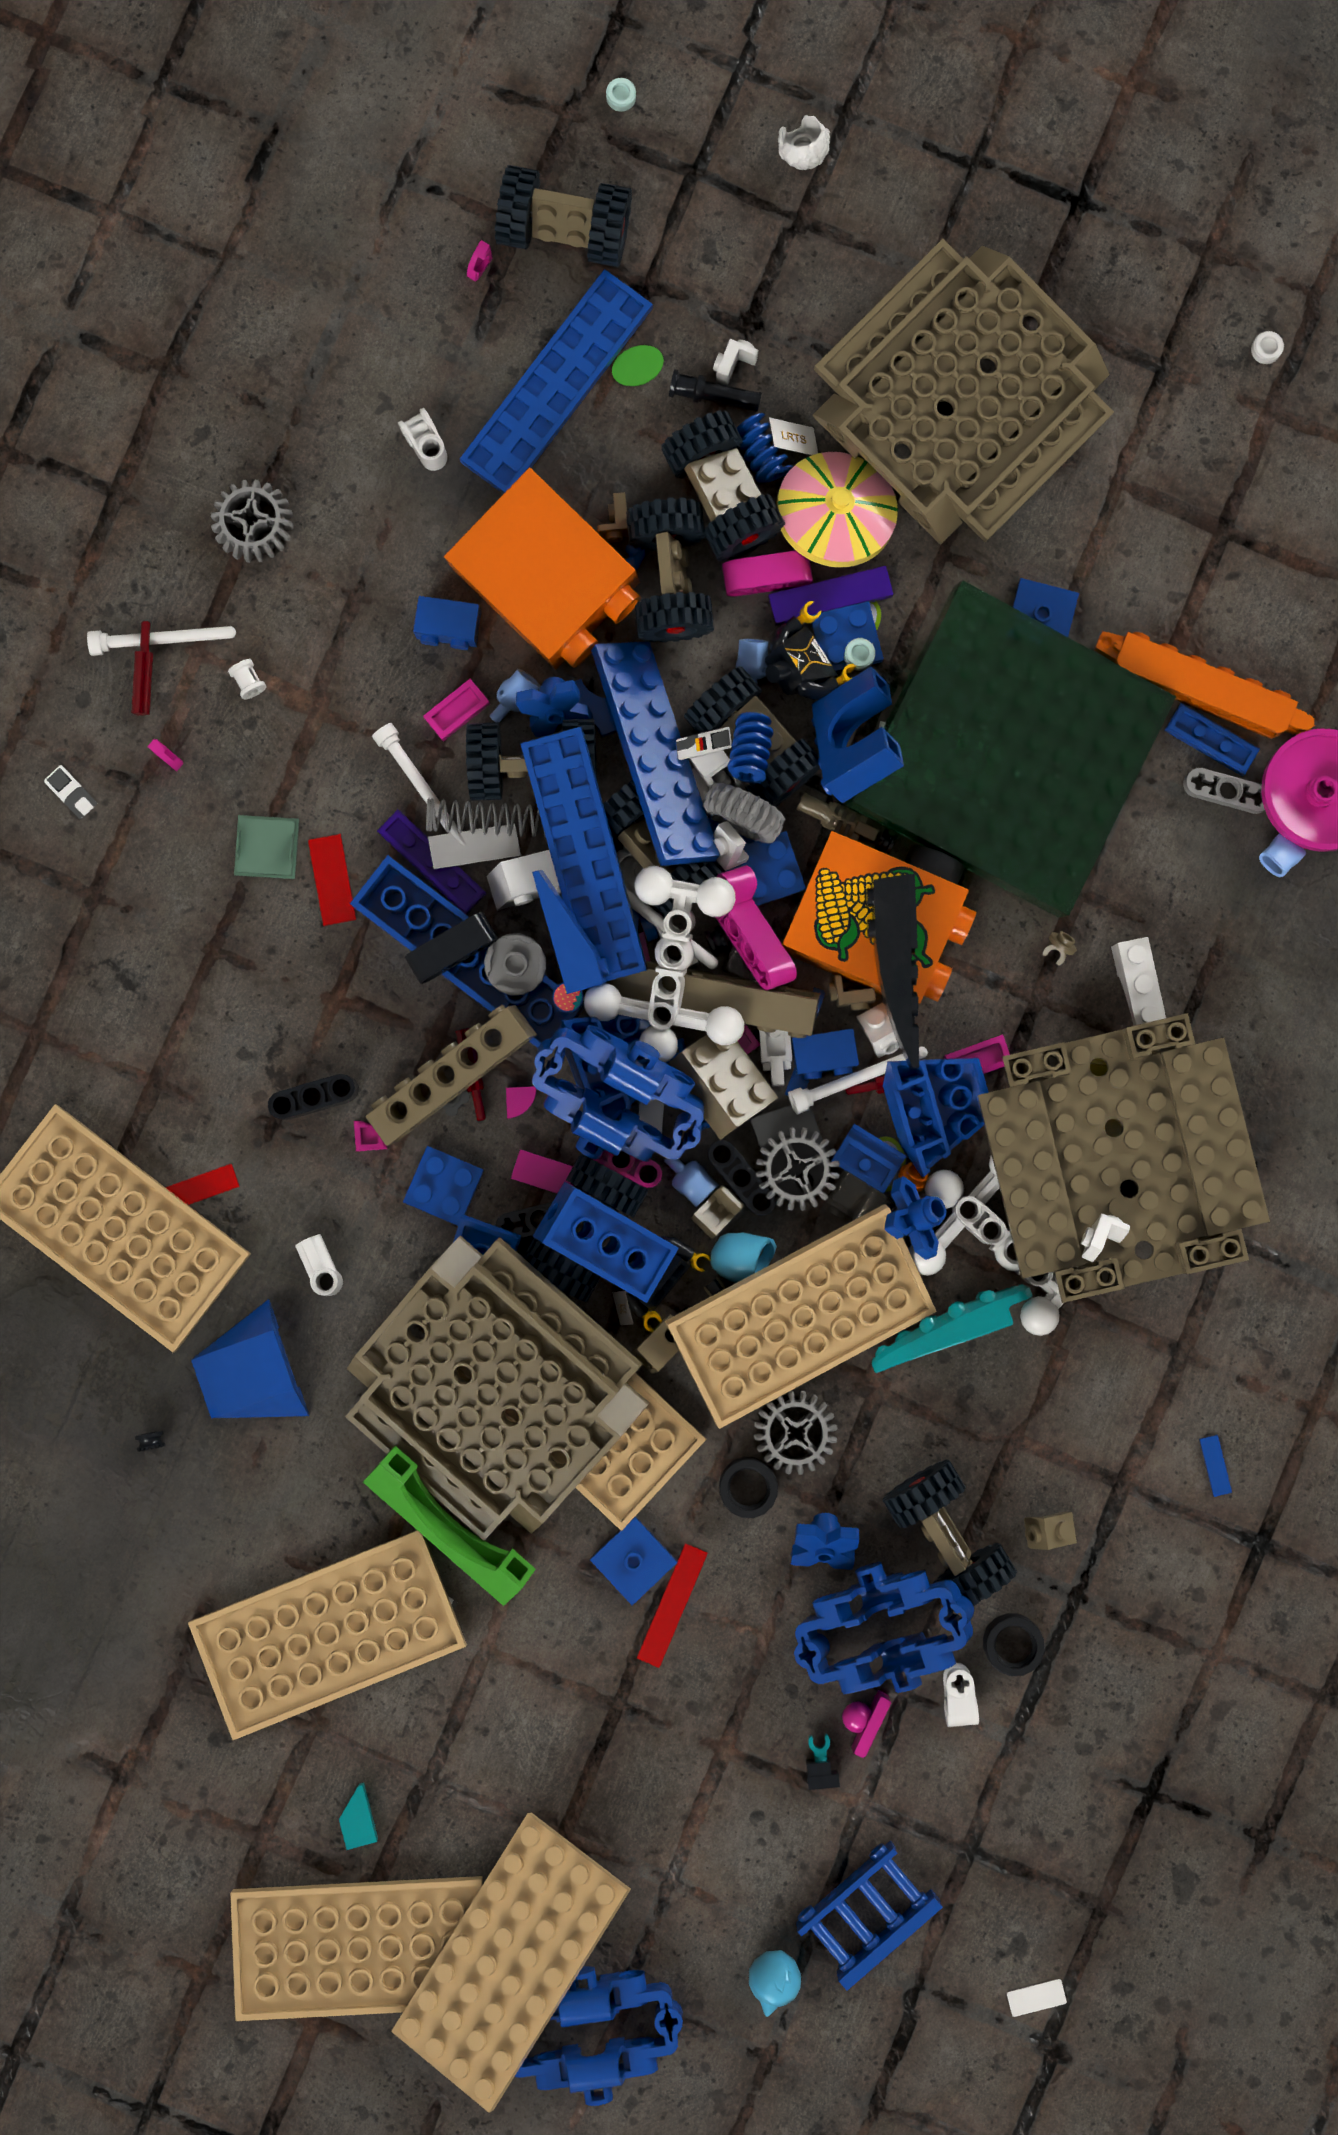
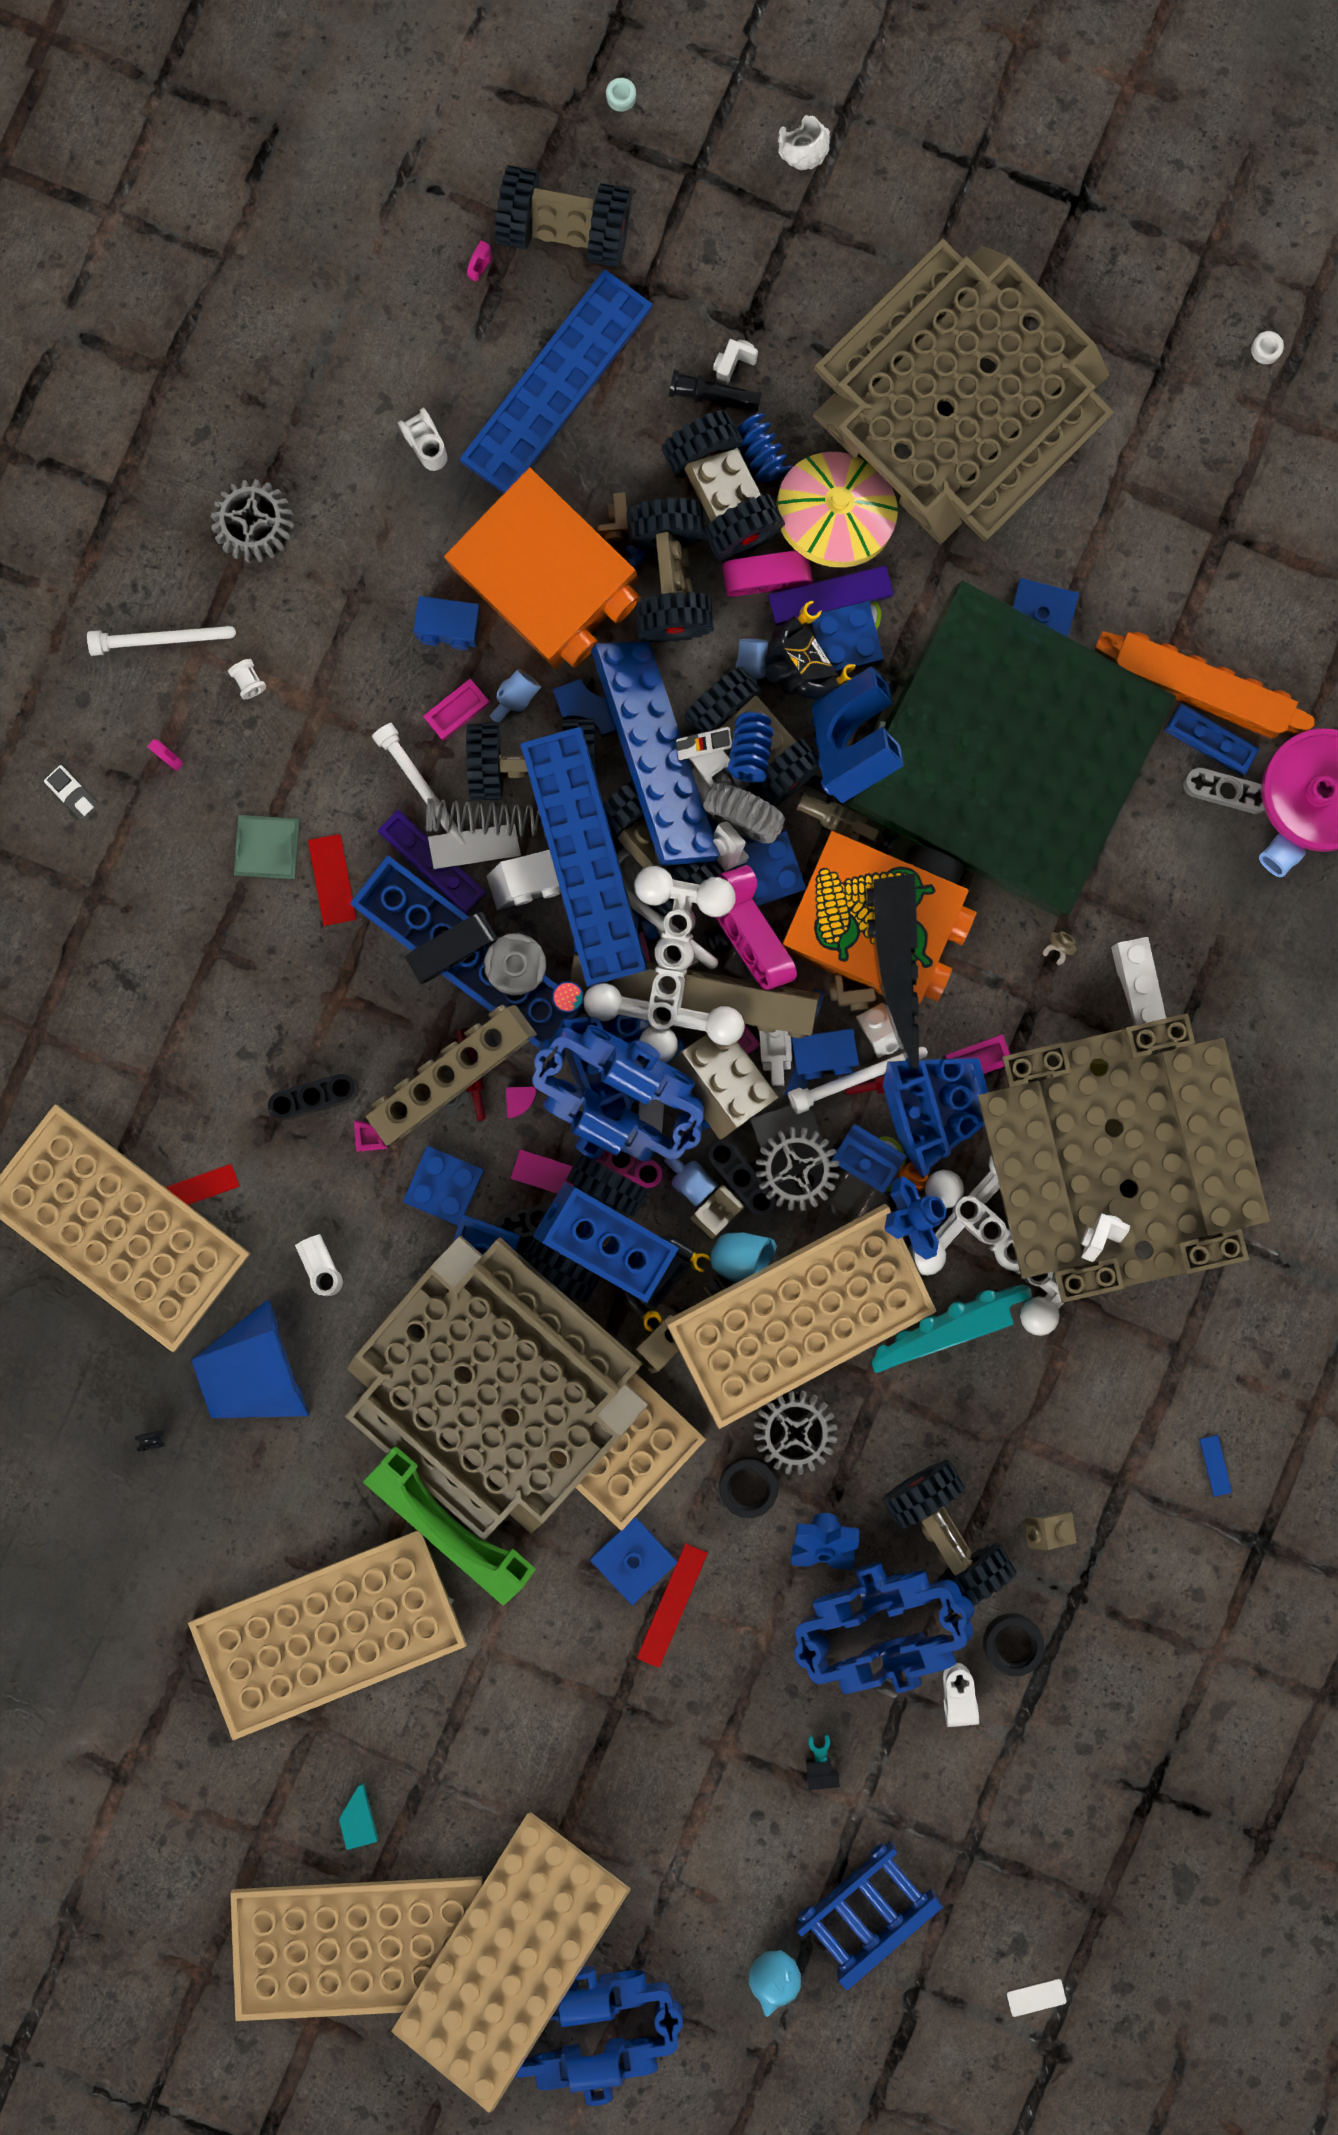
(142, 674): dark red axle -> none
(552, 705): blue plant -> none
(574, 951): blue slope -> none
(622, 1308): sticker -> none
(637, 365): bright green sticker -> none
(793, 436): white sticker -> none
(860, 653): light aqua tile -> none
(865, 1721): dark pink tile -> none

